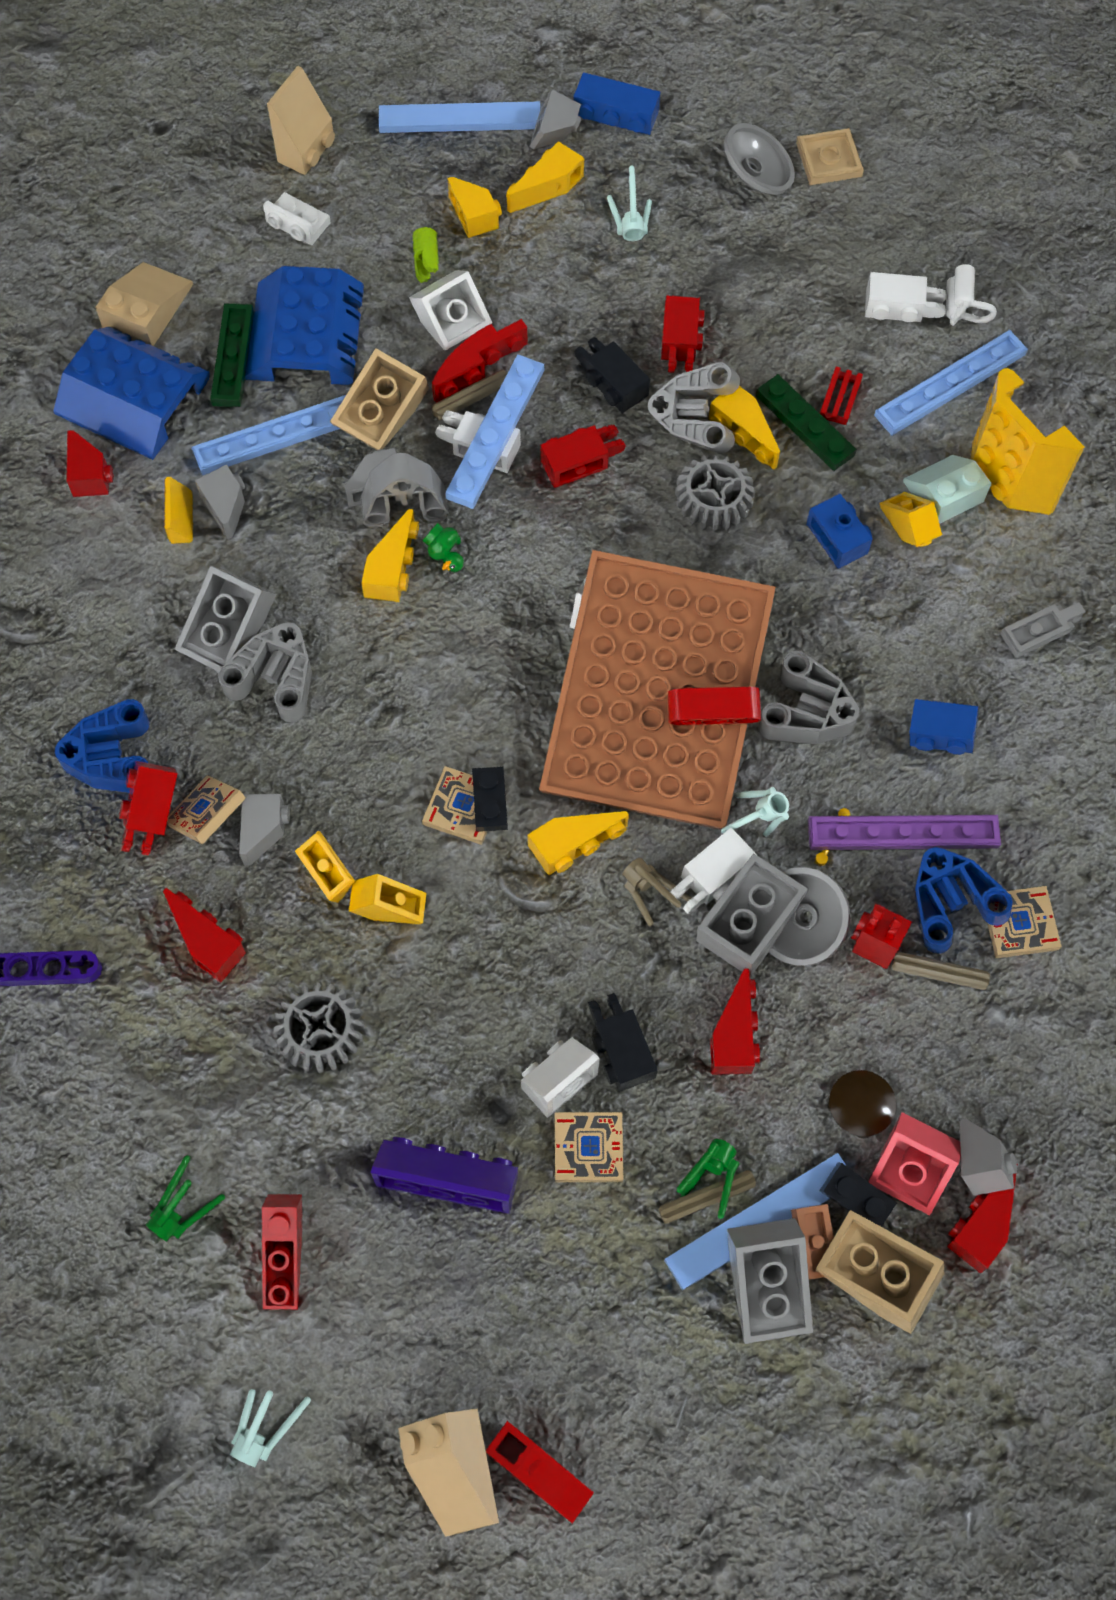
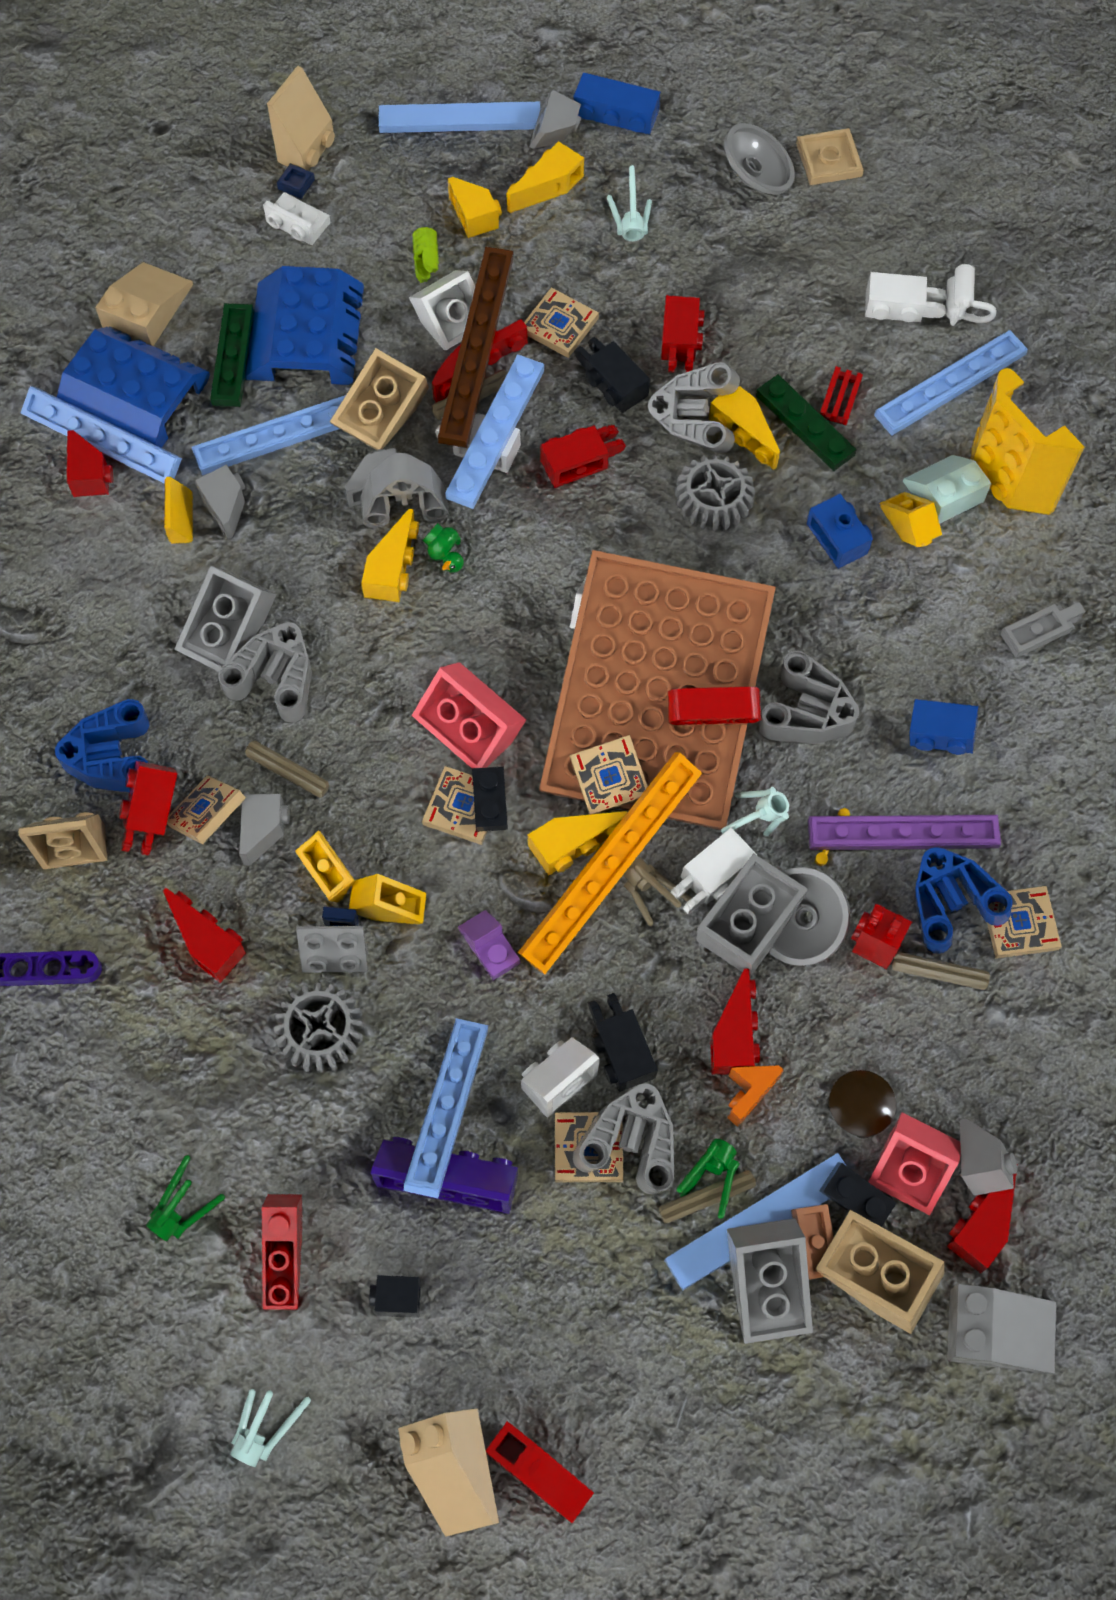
(66, 841): none -> tan slope
(101, 434): none -> light blue tile
(287, 769): none -> dark tan axle
(295, 181): none -> dark blue tile
(332, 949): none -> light grey hinge
(340, 917): none -> dark blue tile
(396, 1296): none -> black brick
(446, 1109): none -> light blue tile
(468, 716): none -> coral slope
(475, 347): none -> reddish brown plate
(489, 944): none -> medium lavender slope
(560, 322): none -> tan tile
(609, 775): none -> tile
(609, 863): none -> light orange plate
(657, 1146): none -> light grey connector
(756, 1083): none -> orange slope
(1001, 1329): none -> light grey slope

